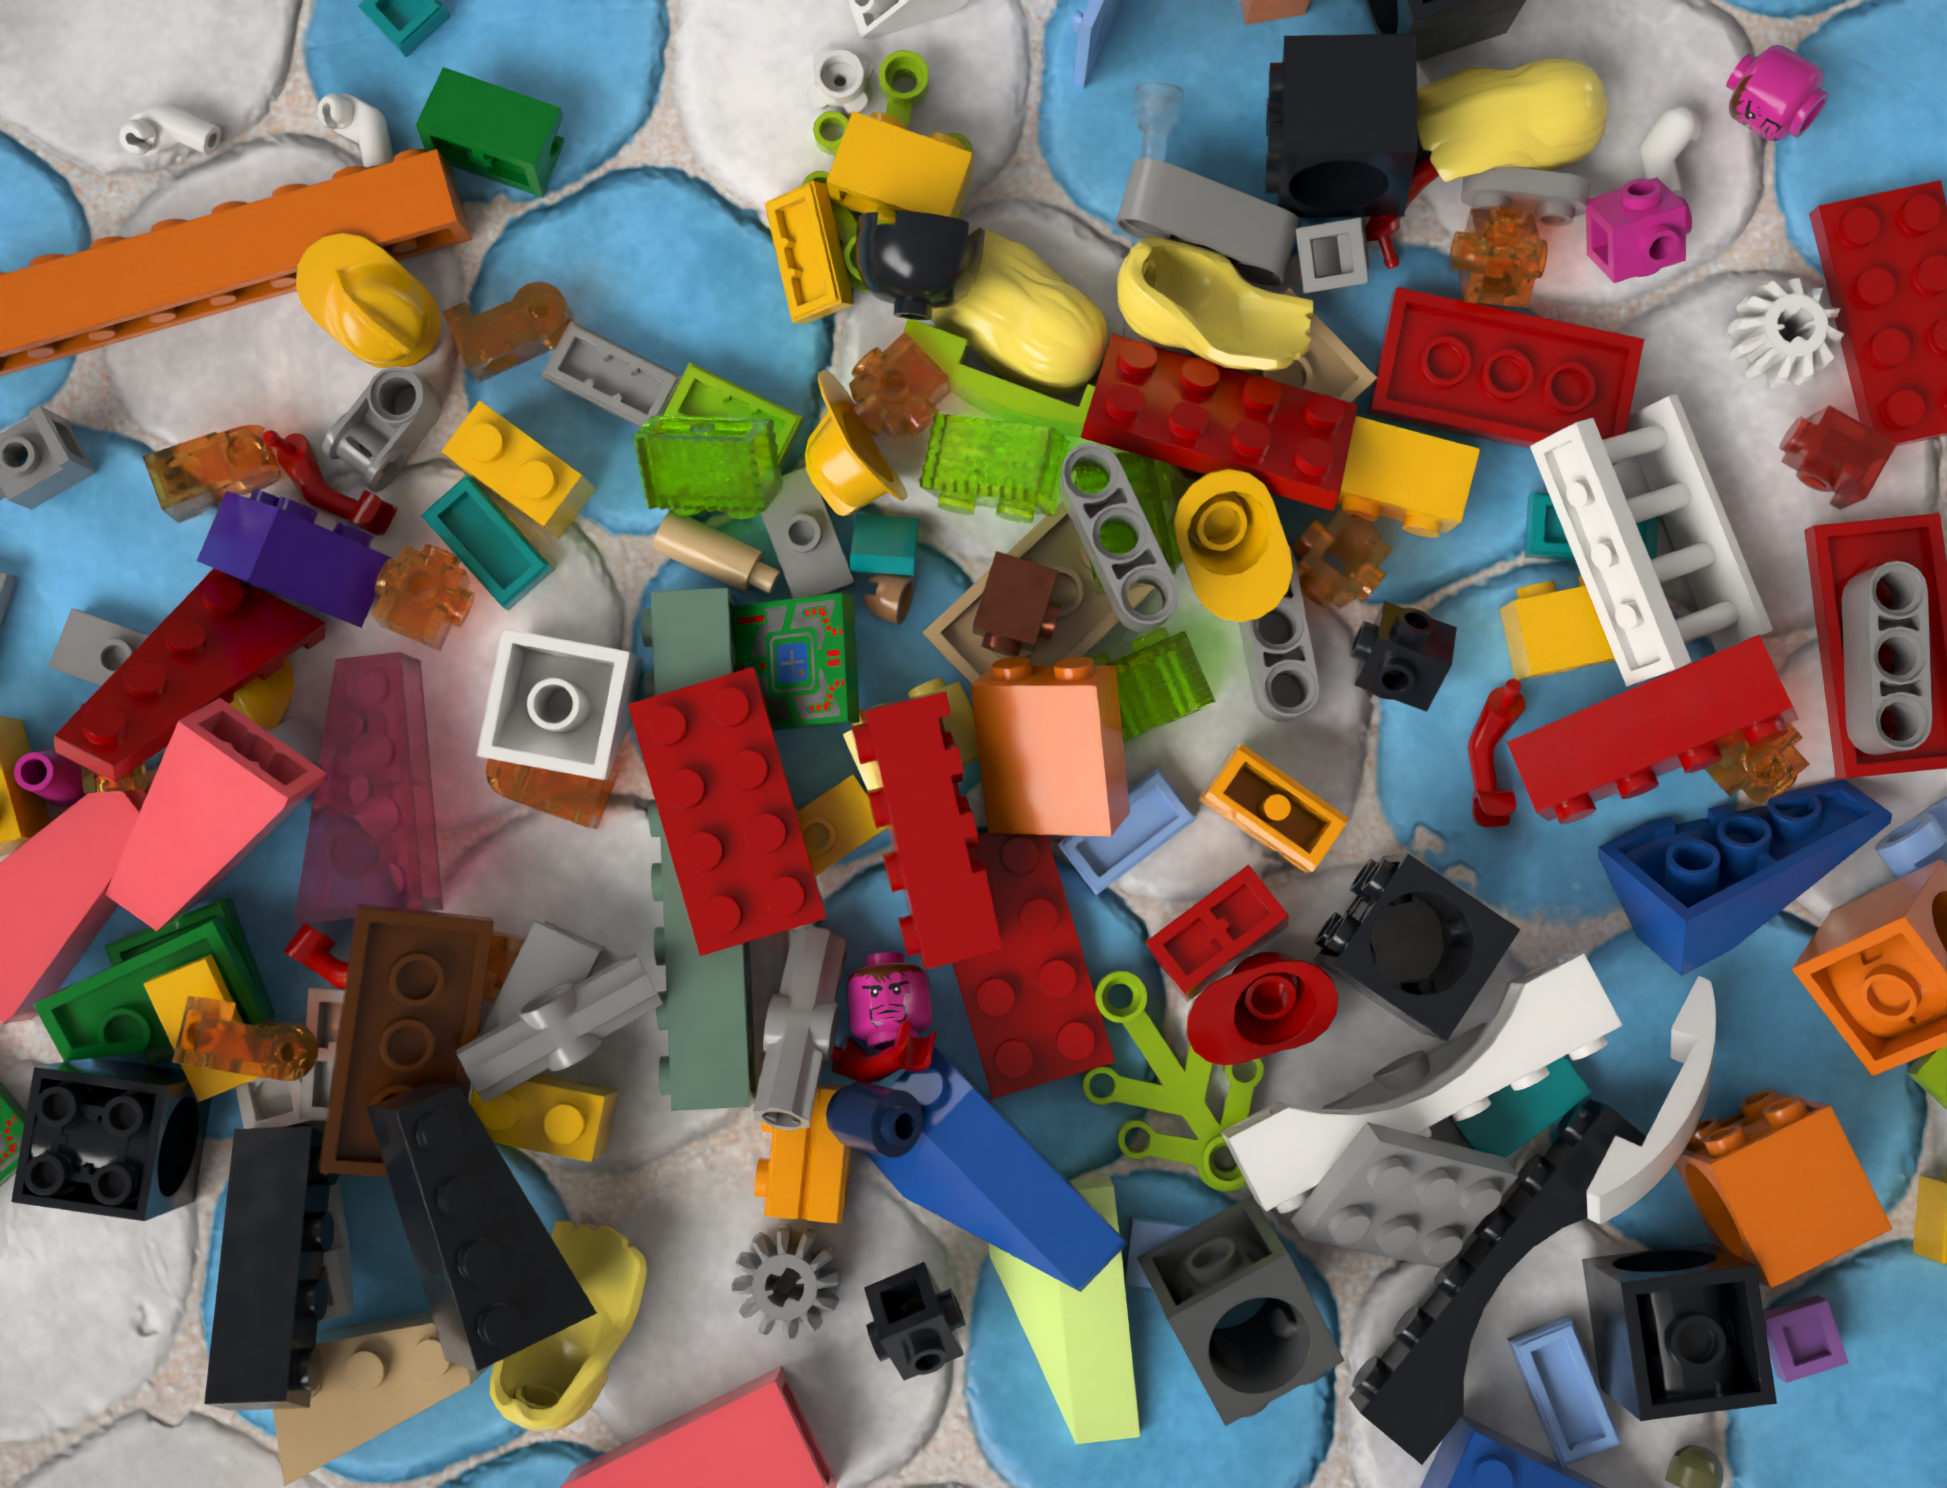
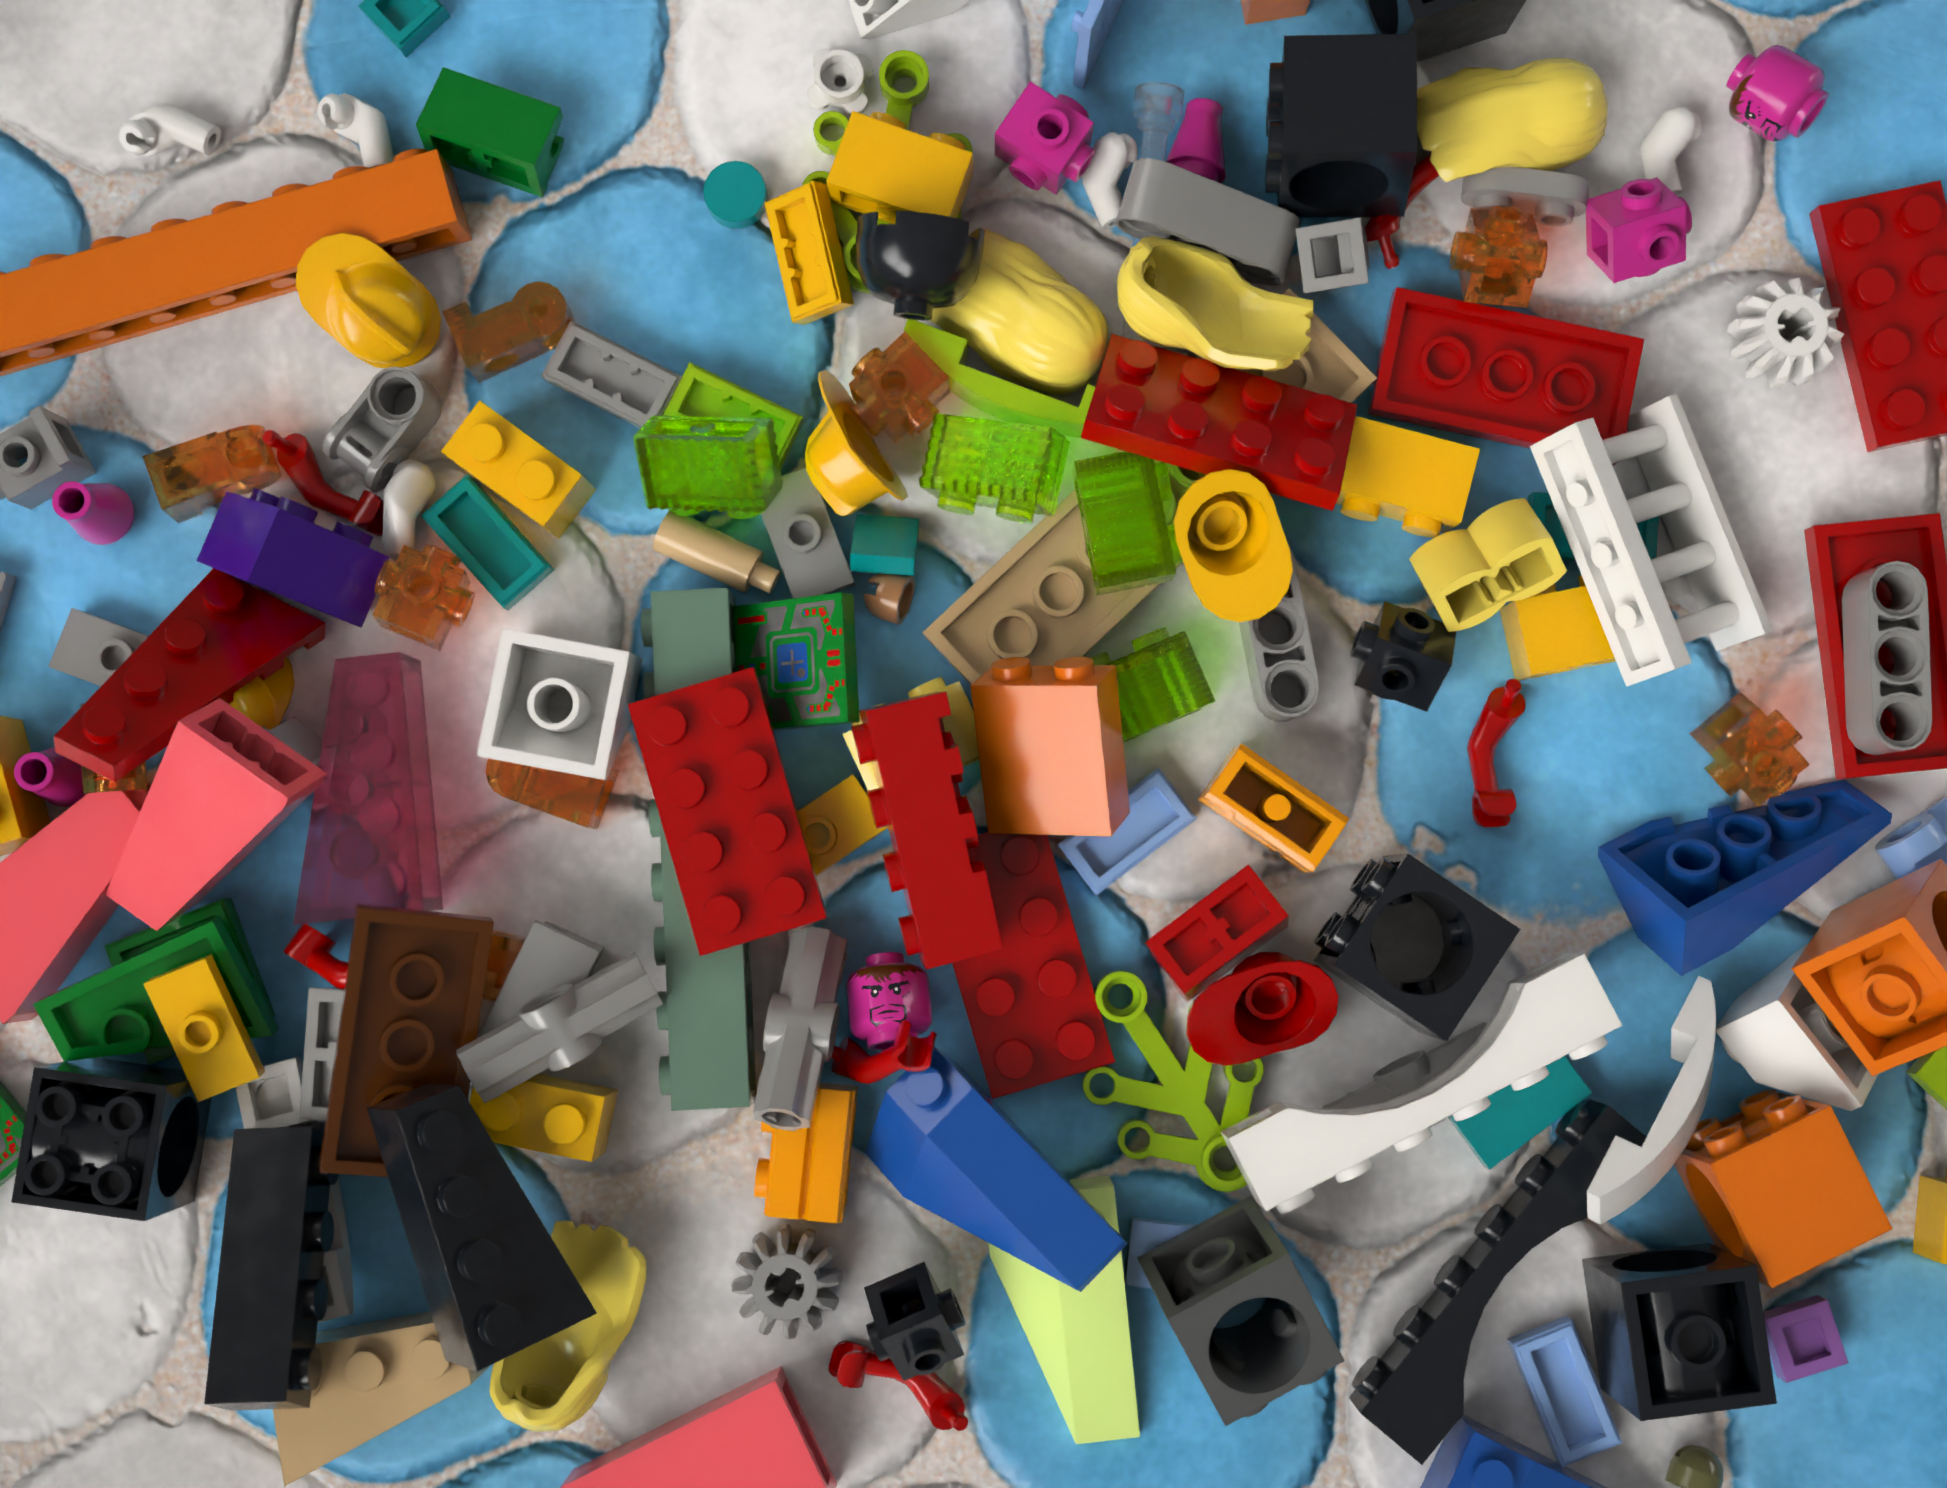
(95, 510): none -> dark pink cone
(265, 1050): clear orange leg -> none
(403, 502): none -> white arm
(735, 194): none -> teal tile
(875, 1119): dark blue brick -> none
(939, 1401): none -> red piece
(1016, 605): copper brick -> none
(1045, 139): none -> dark pink brick
(1100, 180): none -> white arm
(1117, 506): light grey beam -> none
(1200, 140): none -> dark pink cone
(1358, 548): clear orange brick -> none
(1404, 1196): light grey plate -> none
(1491, 562): none -> light yellow brick
(1654, 730): red brick -> none
(1791, 1042): none -> white slope
(1836, 455): clear red brick -> none

